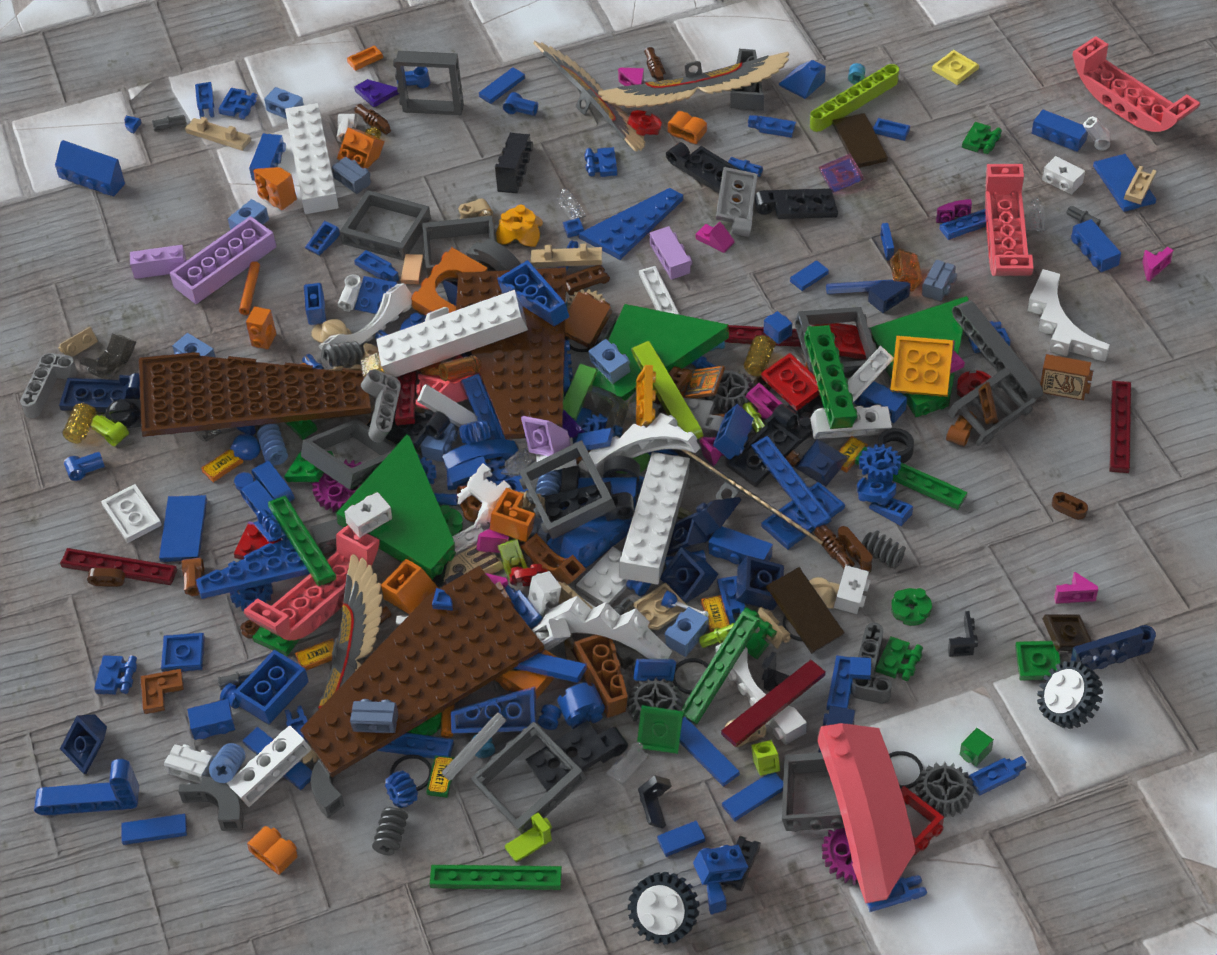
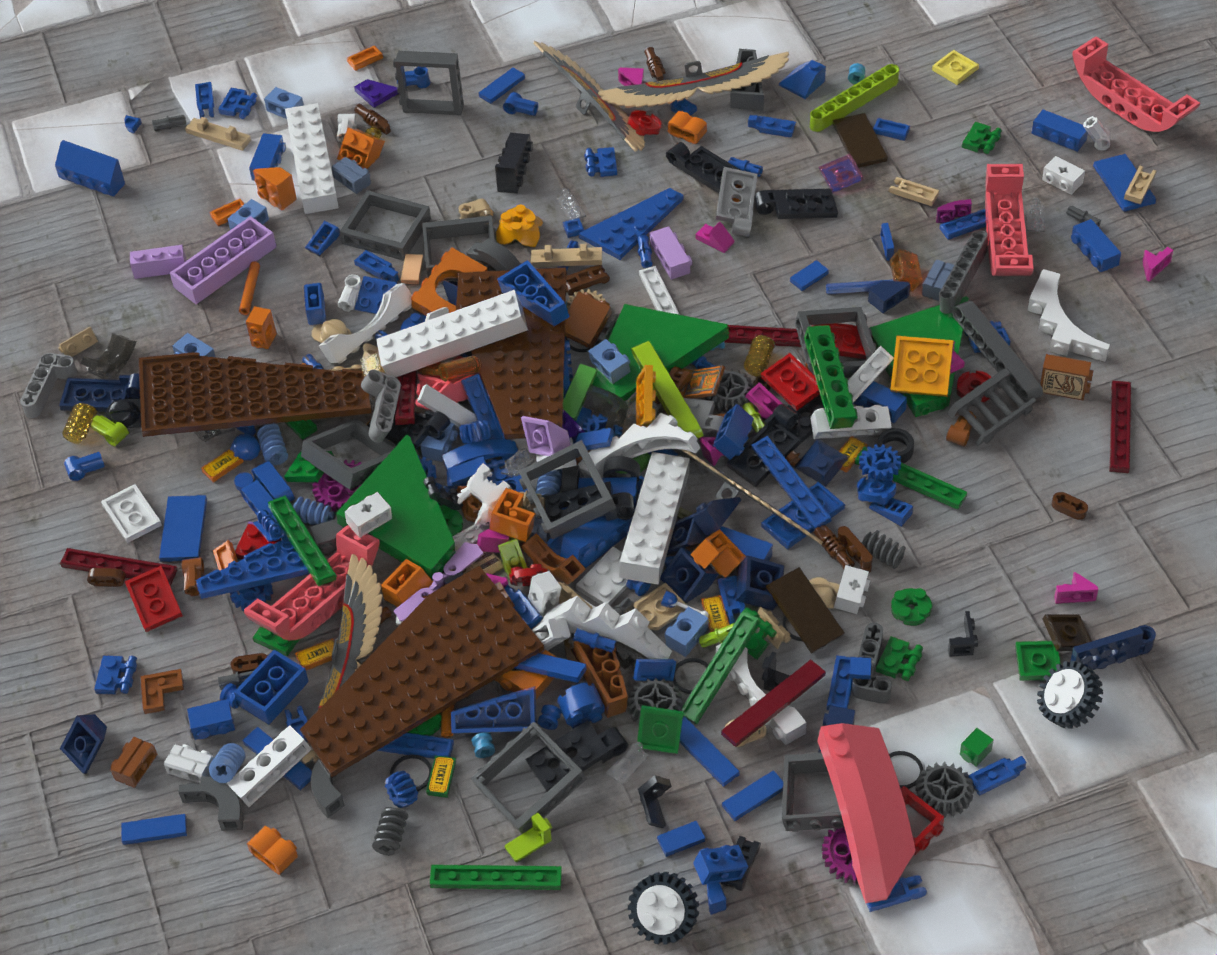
(118, 794): blue beam -> none
(133, 762): none -> dark orange brick
(153, 598): none -> red plate
(183, 652): blue tile -> none
(222, 214): none -> orange tile
(224, 555): none -> orange tile
(249, 633): reddish brown plate -> none
(249, 662): none -> reddish brown beam
(312, 513): none -> medium blue piece
(341, 353): dark grey piece -> none
(374, 716): sand blue brick -> none
(442, 493): none -> black plate
(442, 600): blue tile -> none
(463, 558): none -> lavender piece
(473, 746): light grey axle -> none
(594, 640): none -> blue pin
(646, 261): none -> blue pin
(683, 105): none -> blue bracket
(719, 552): none -> orange brick
(765, 757): lime brick -> none
(777, 327): blue brick -> none
(914, 191): none -> tan hinge
(963, 271): none -> dark grey beam
(988, 404): reddish brown slope -> none

